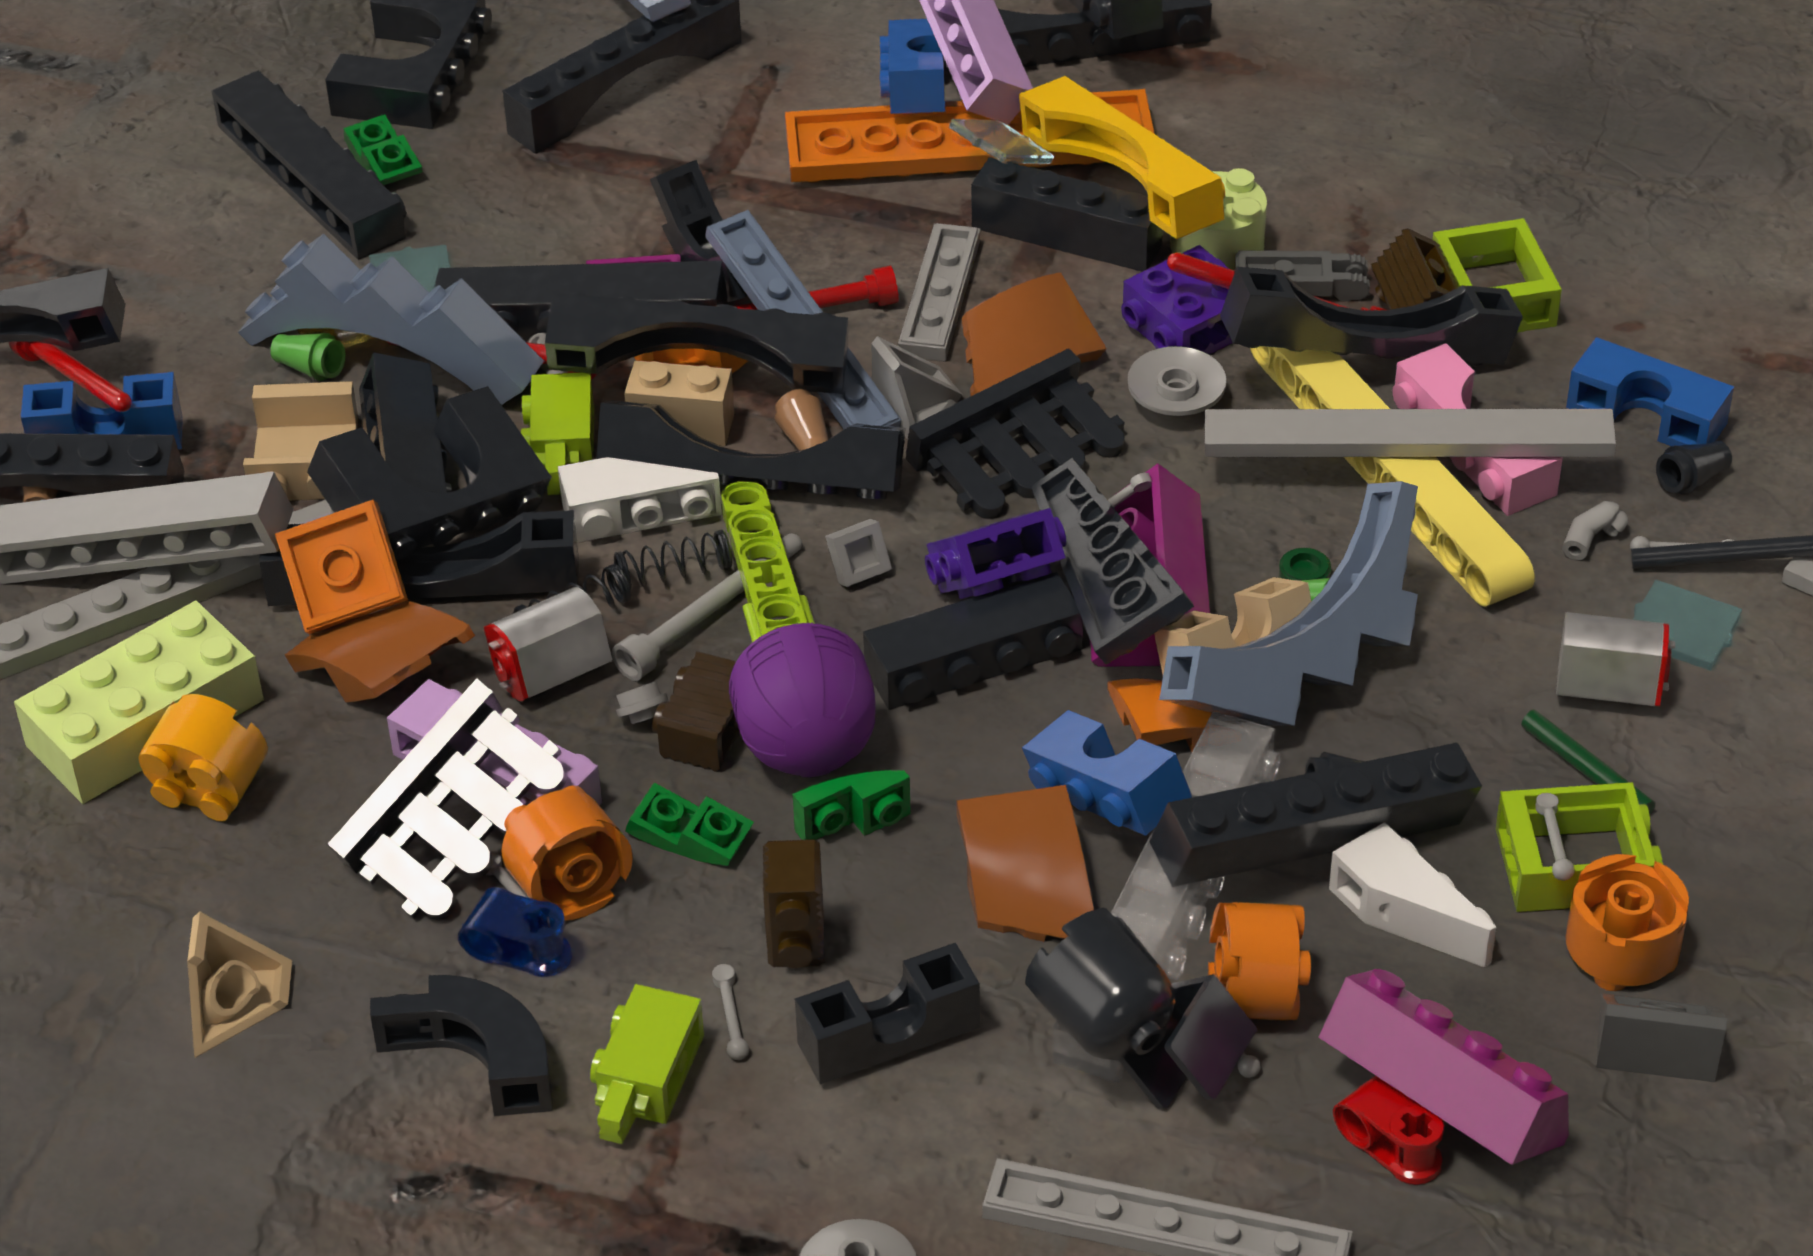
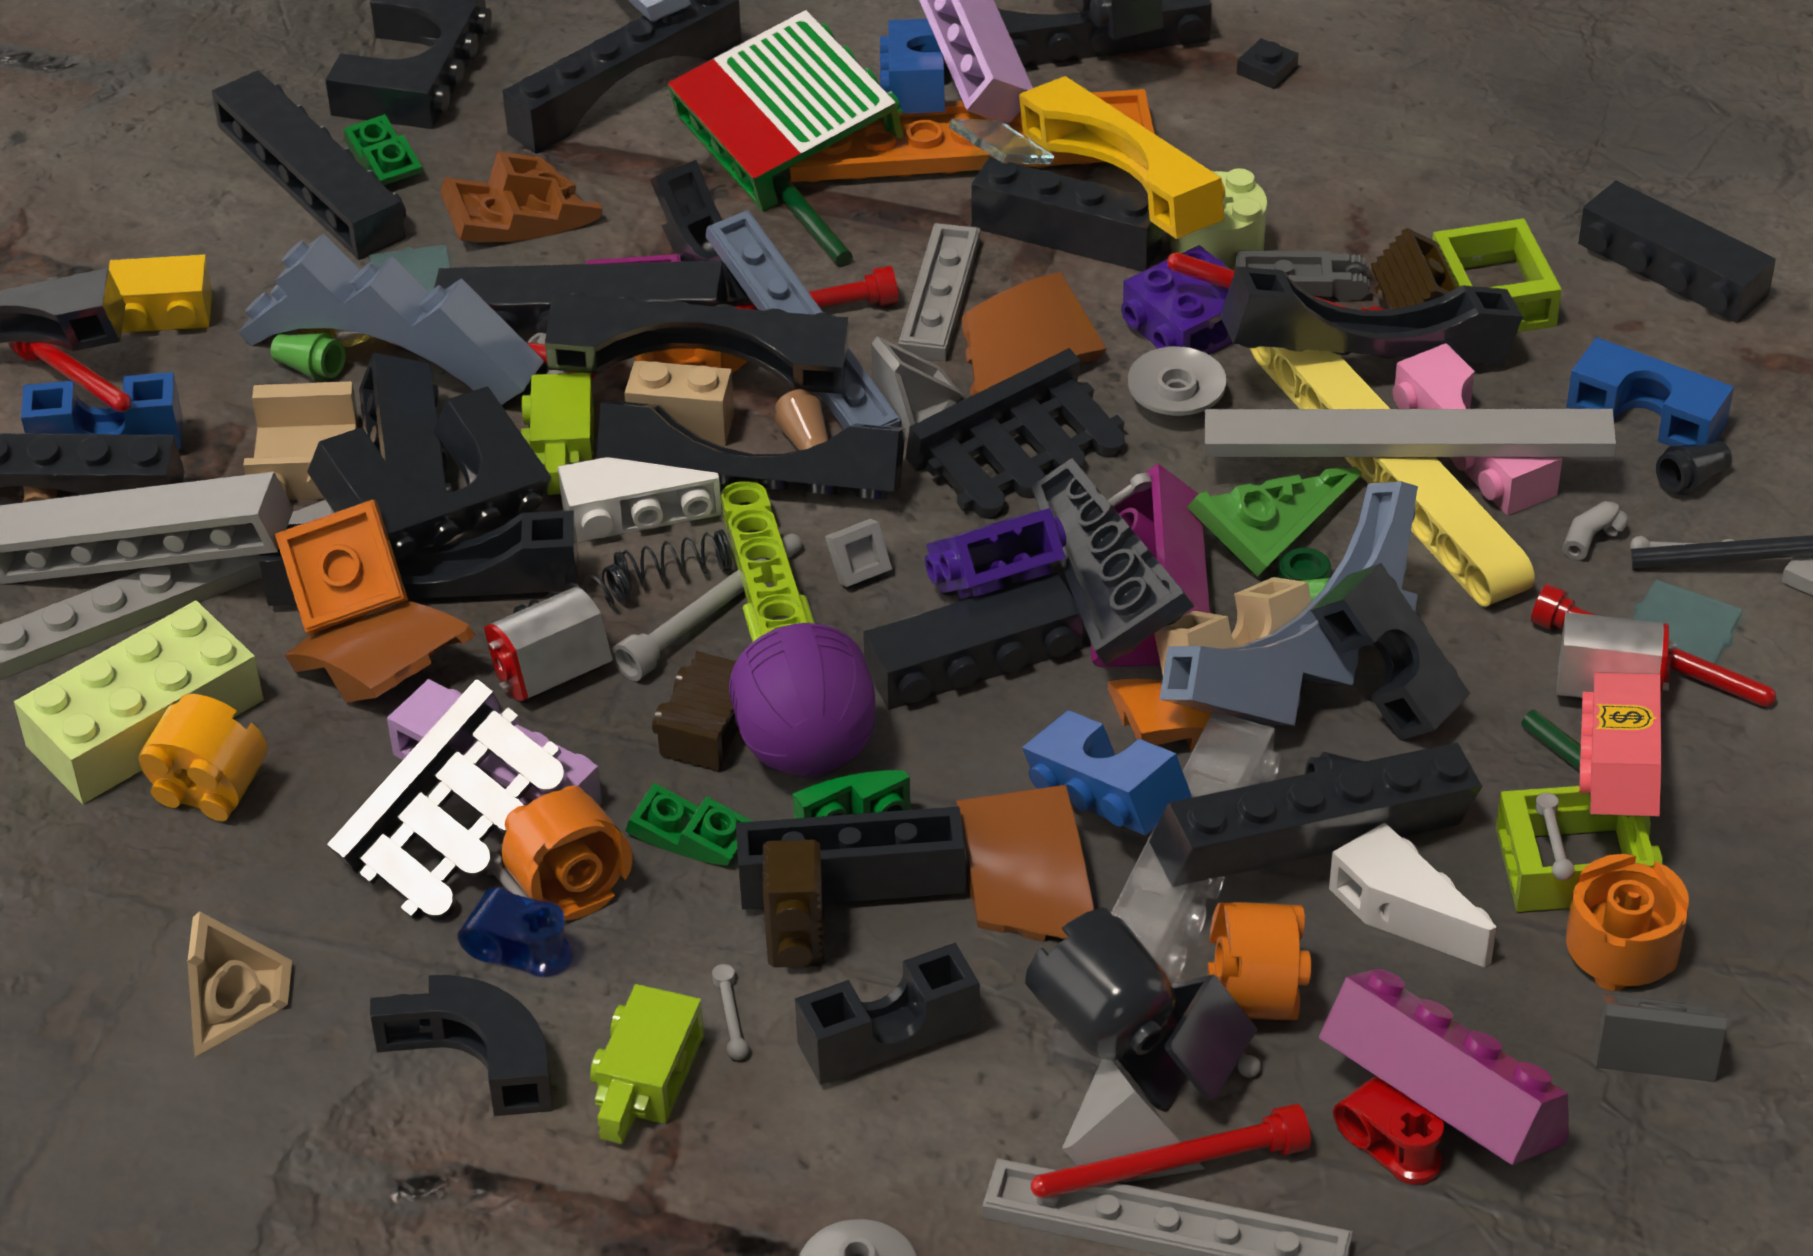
(164, 292): none -> yellow brick
(517, 204): none -> dark orange slope
(640, 702): light grey plate -> none
(780, 102): none -> panel
(812, 221): none -> dark green bar
(865, 854): none -> black brick
(1118, 1122): none -> light grey slope
(1267, 63): none -> black plate
(1268, 517): none -> bright green wing
(1282, 1131): none -> red piece
(1419, 680): none -> black arch
(1550, 613): none -> red piece
(1622, 744): none -> coral brick
(1676, 251): none -> black brick

